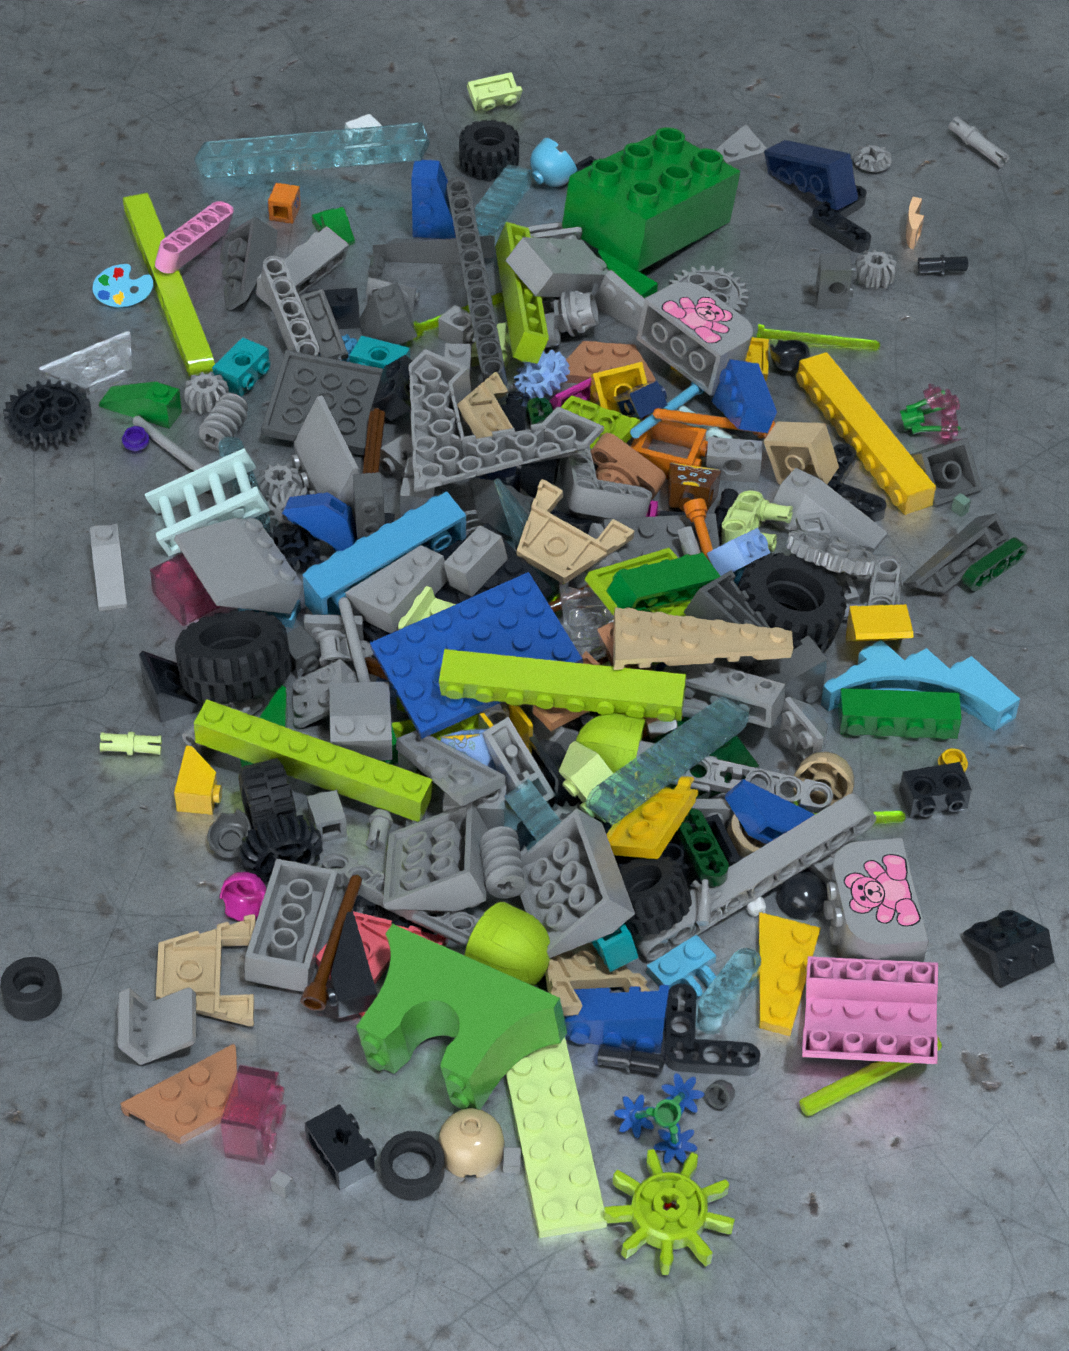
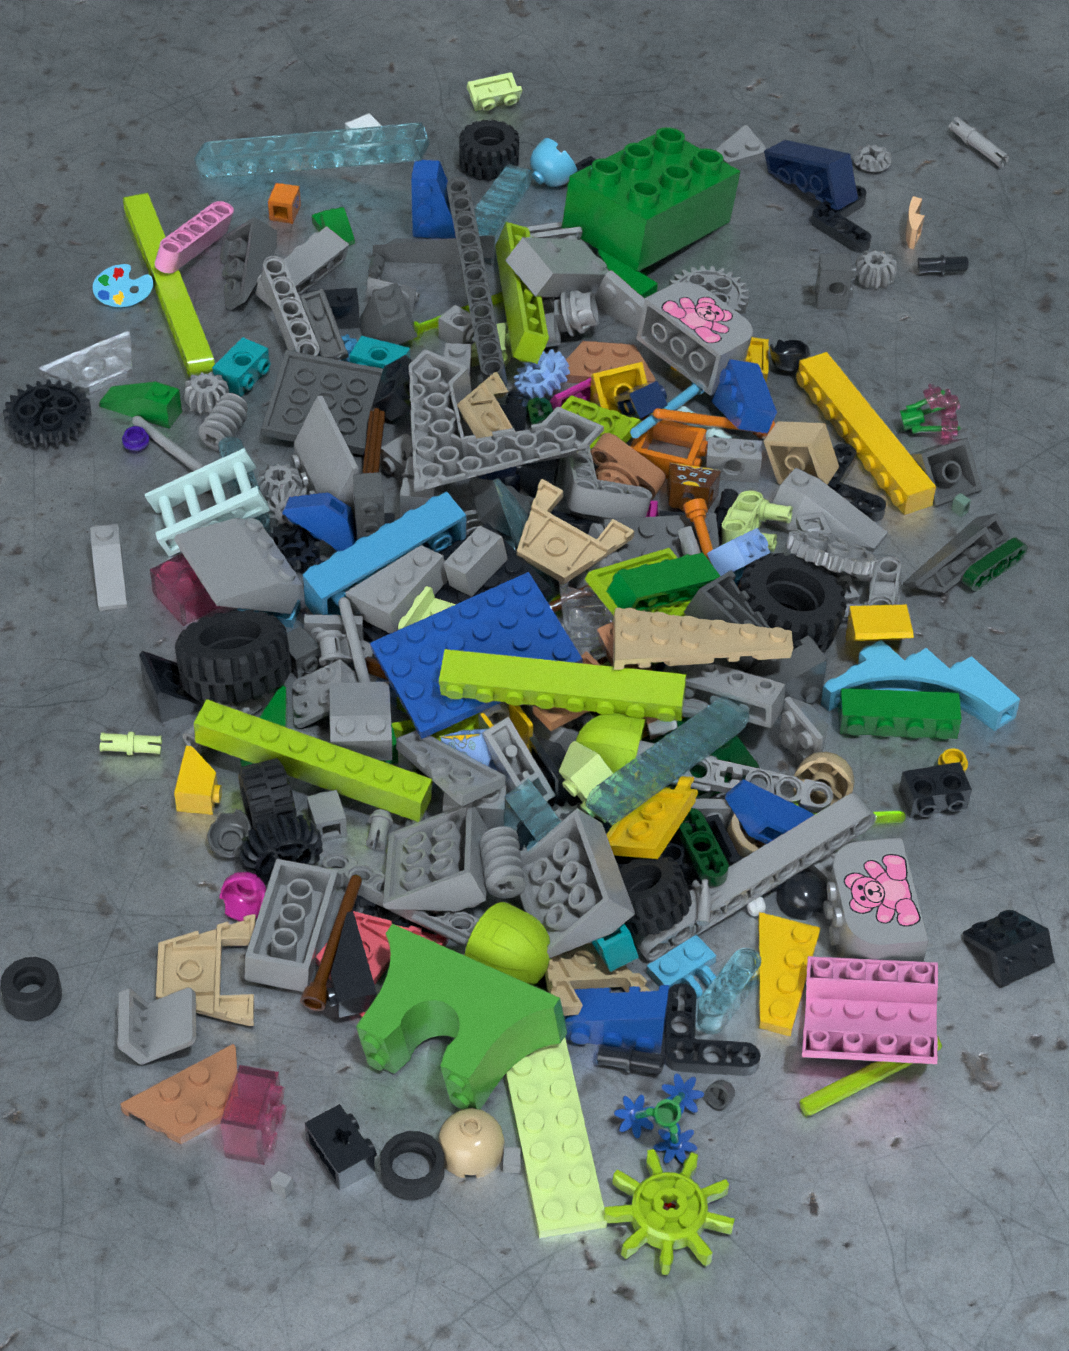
(817, 339): clear neon green bar -> none

